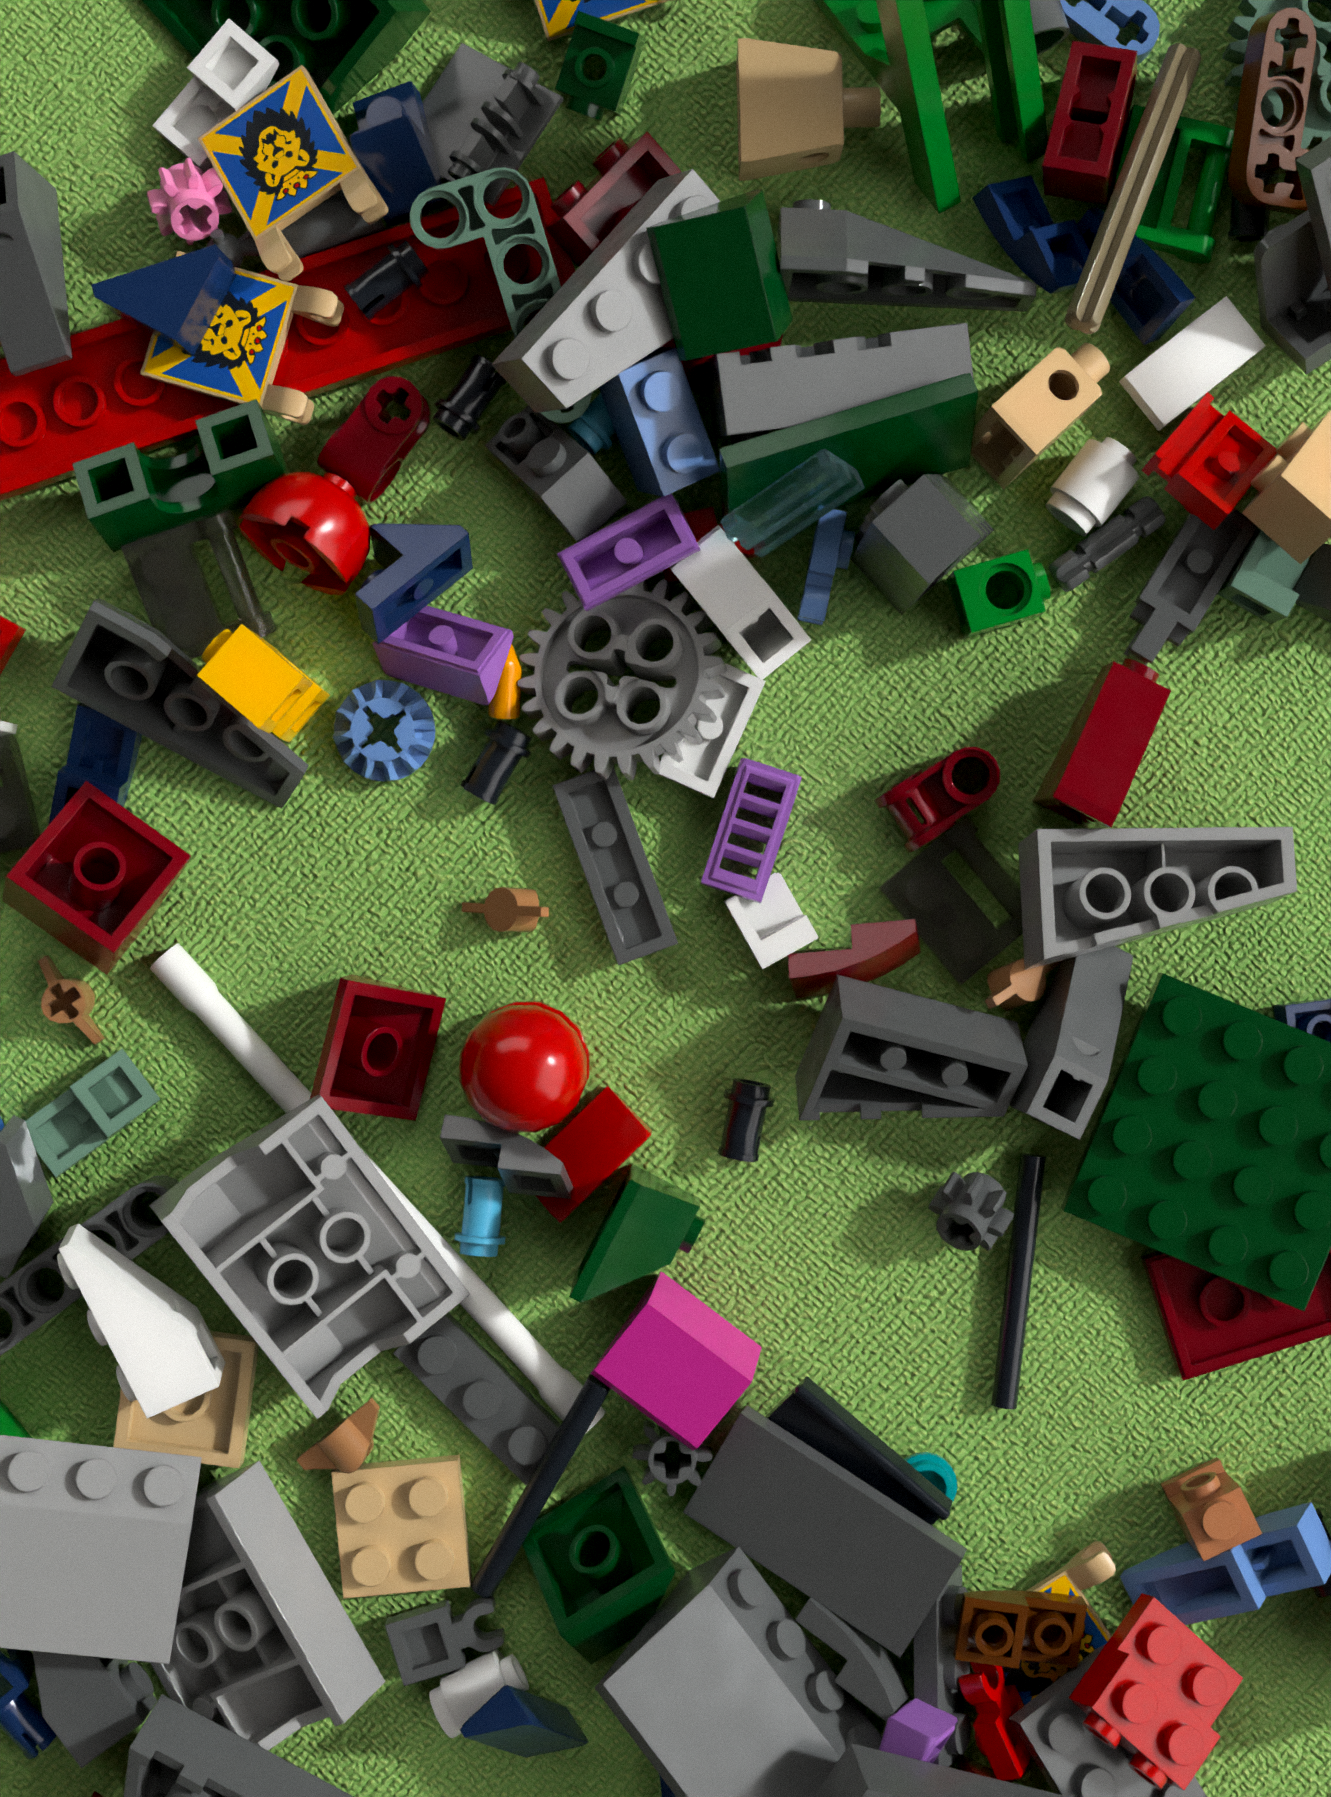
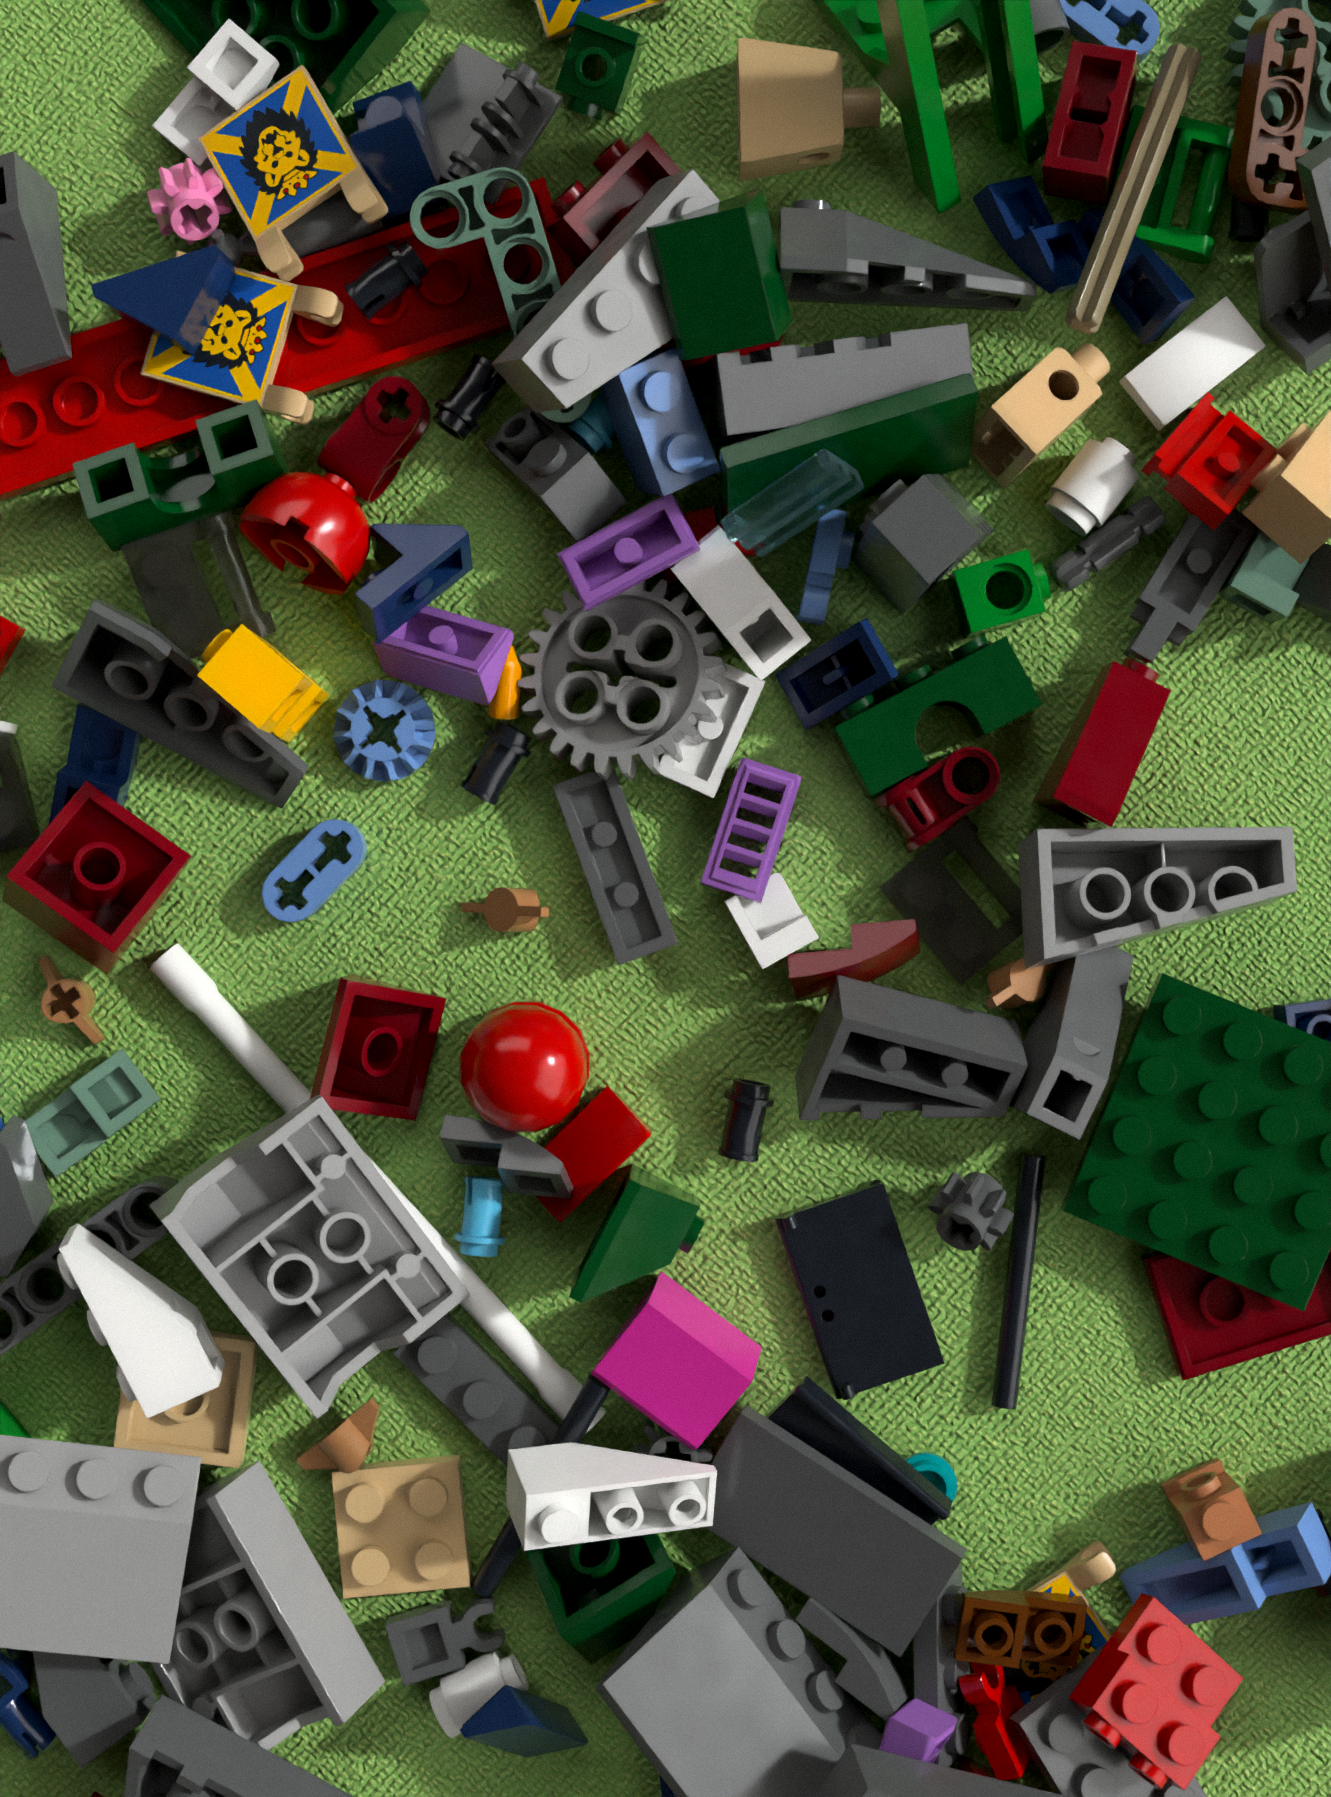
(303, 859): none -> medium blue beam
(601, 1493): none -> white slope
(837, 674): none -> dark blue slope
(858, 1270): none -> black door
(982, 685): none -> dark green arch

